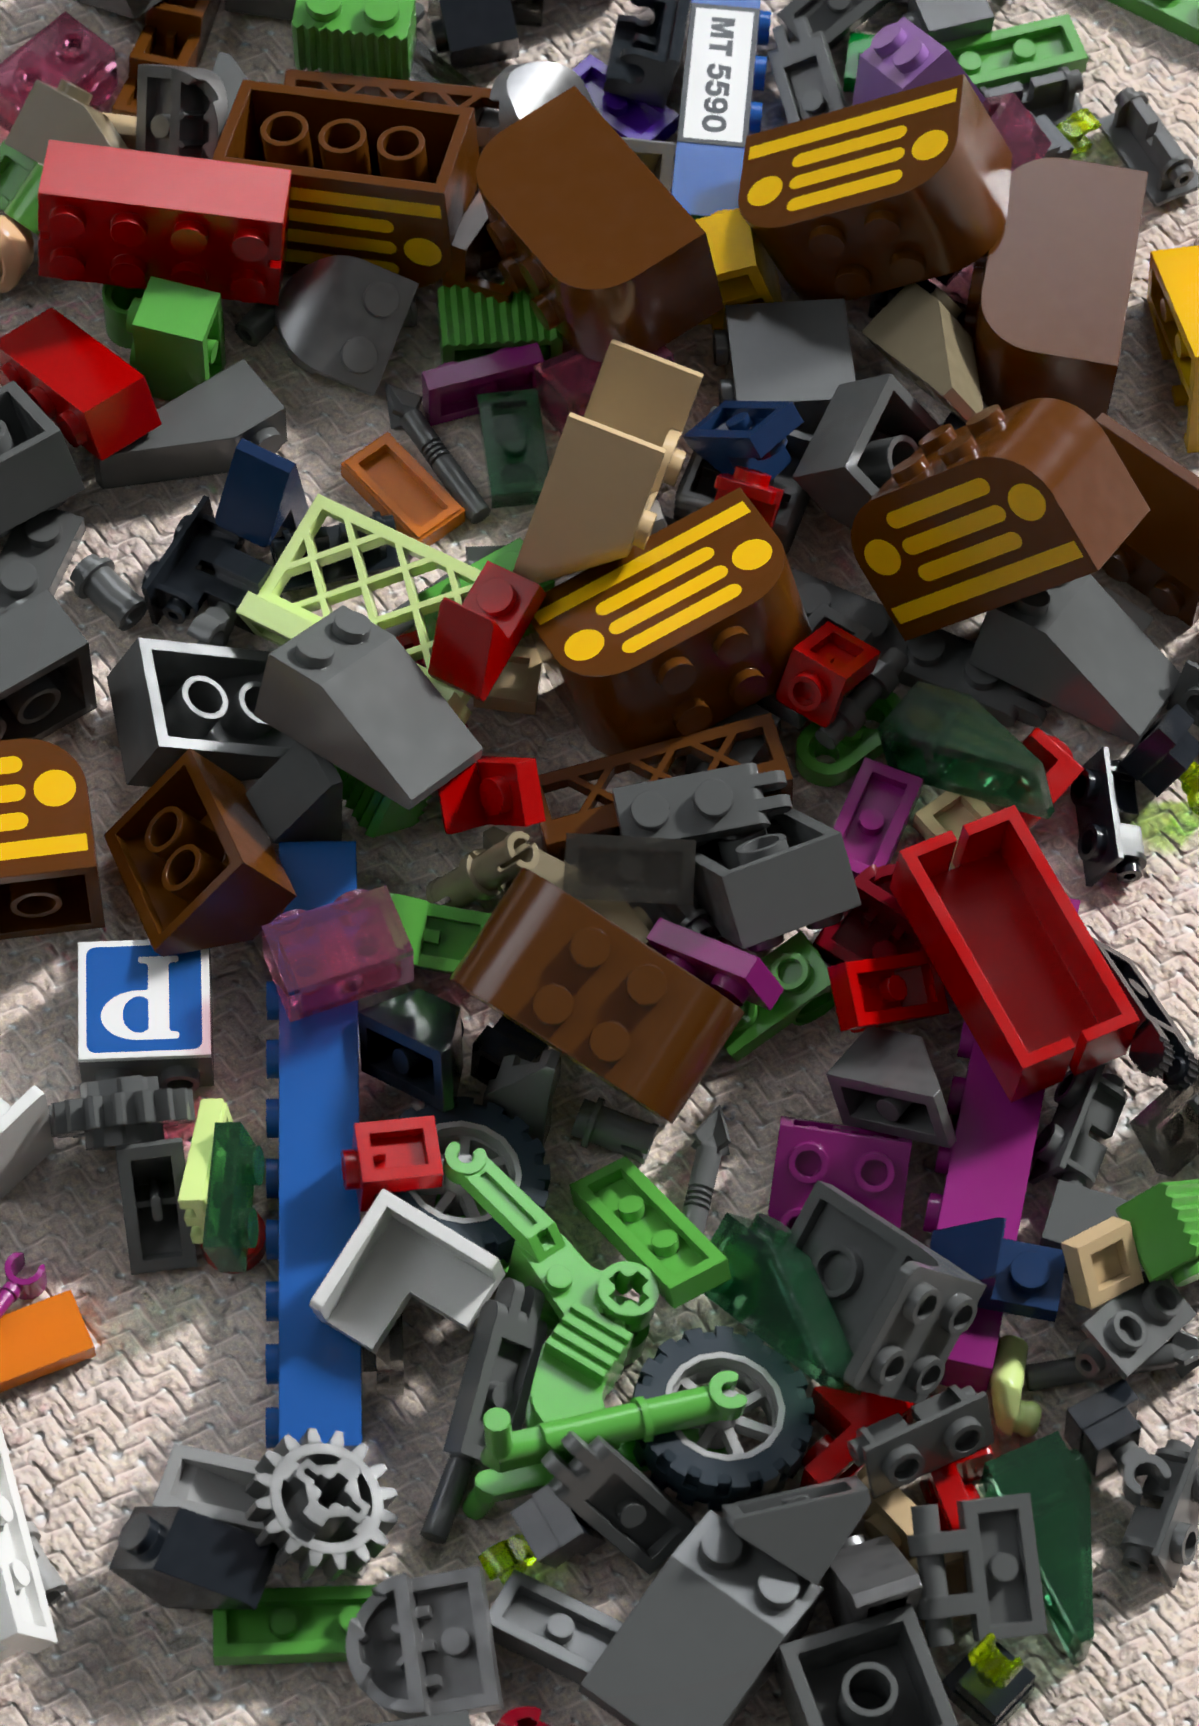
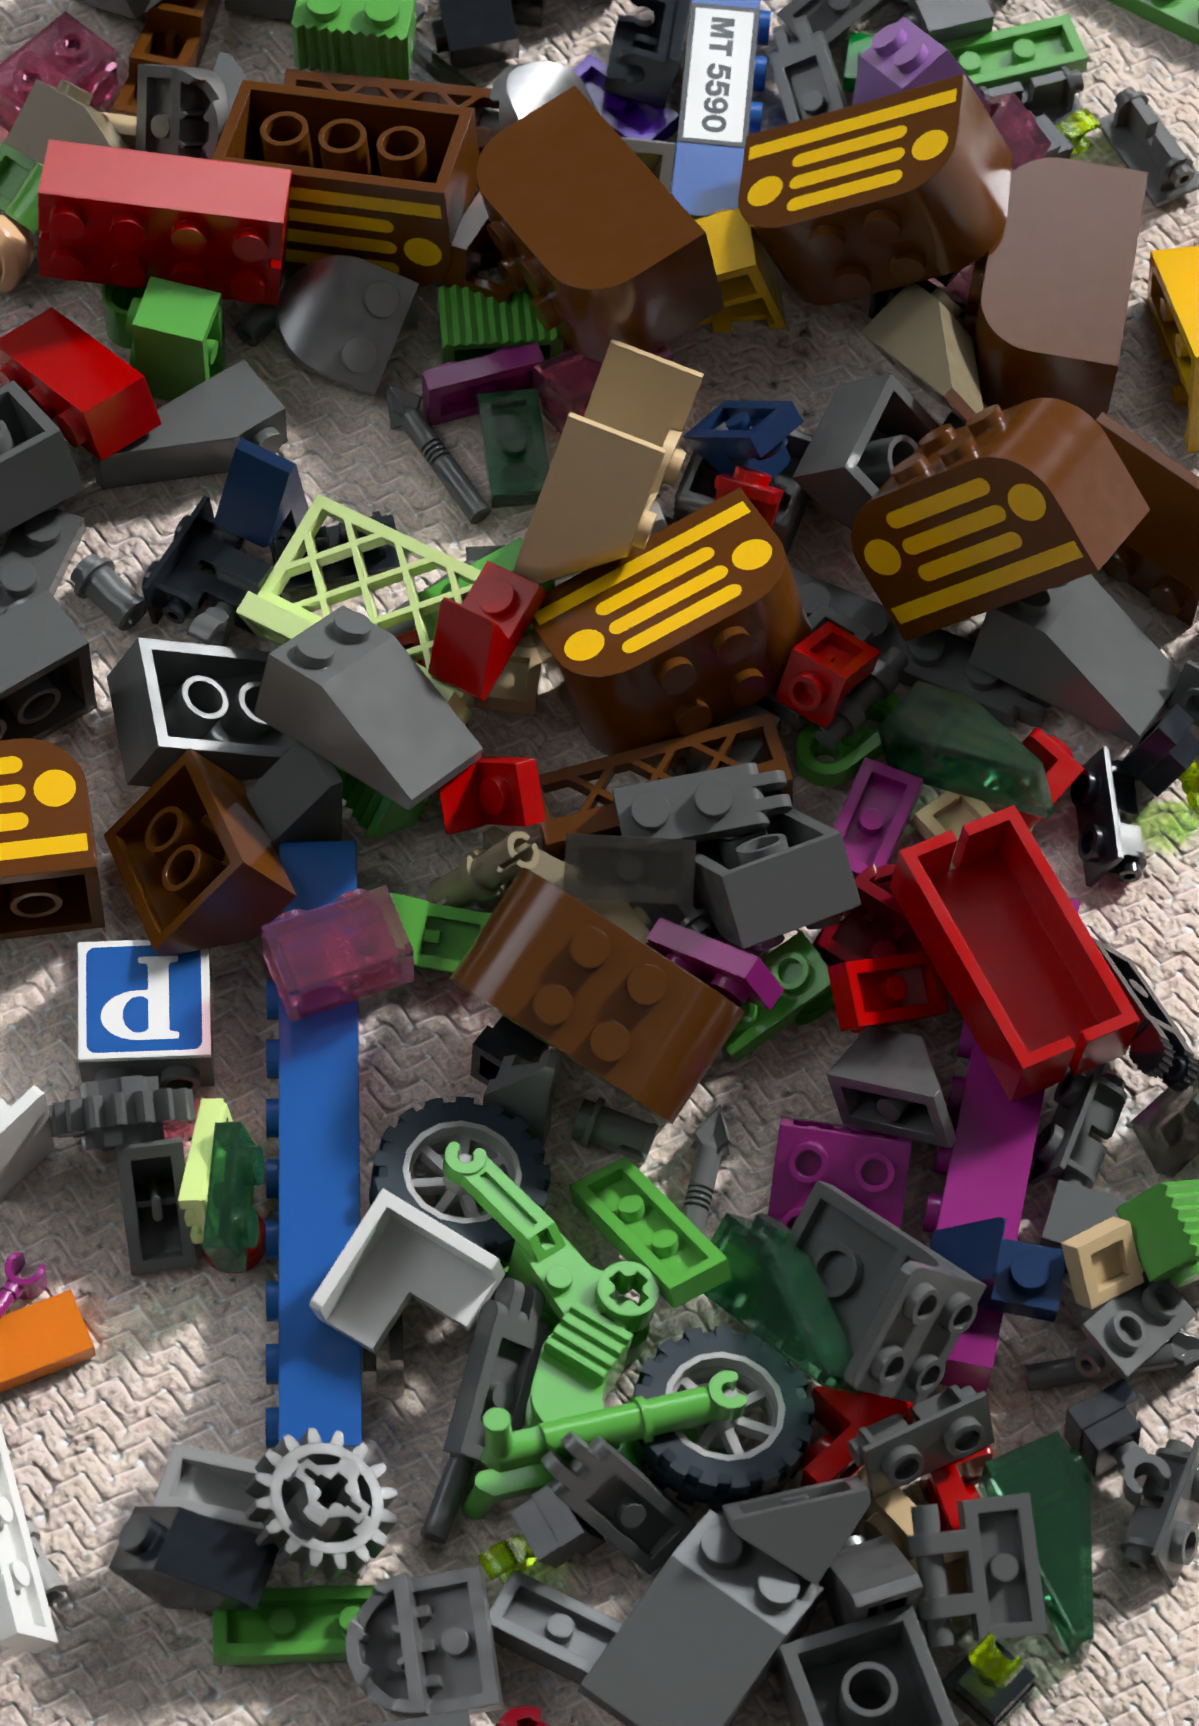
(392, 1157): red bracket -> none
(400, 486): orange tile -> none
(414, 1046): black slope -> none
(785, 354): dark grey piece -> none
(1007, 1386): yellowish green arm -> none

